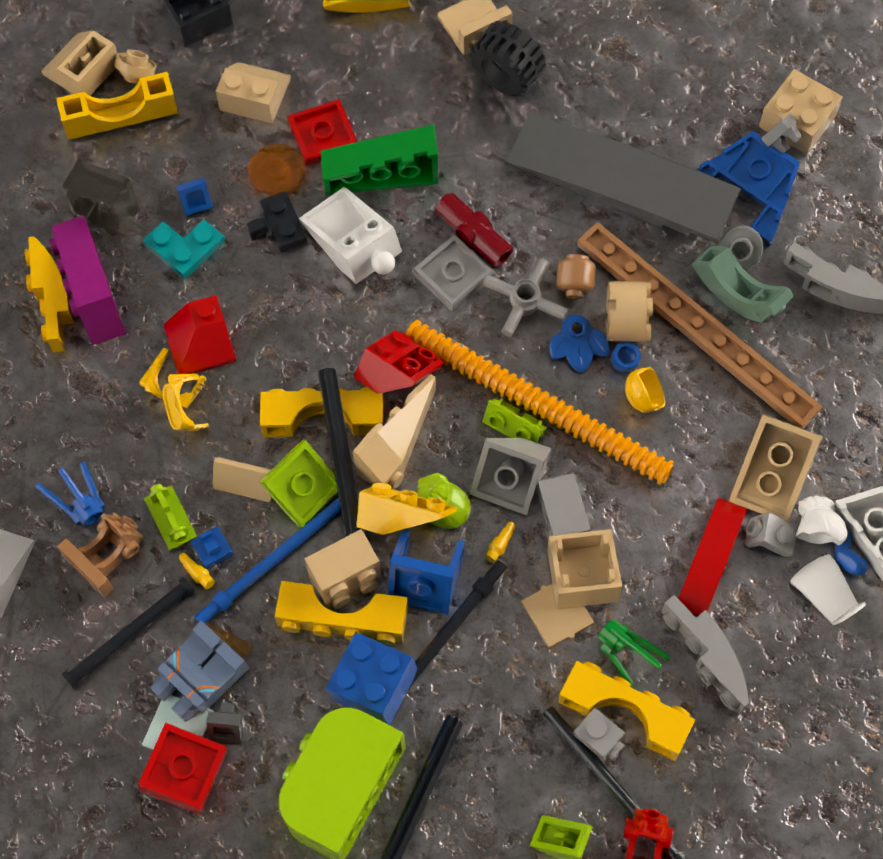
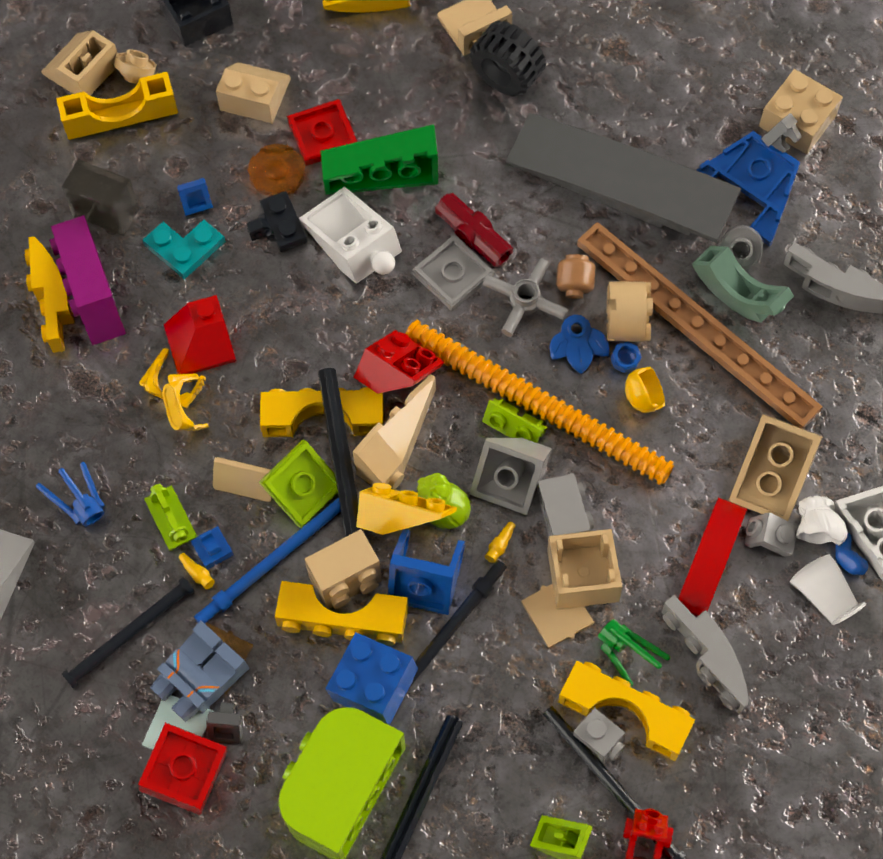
(89, 564): medium nougat tile -> none

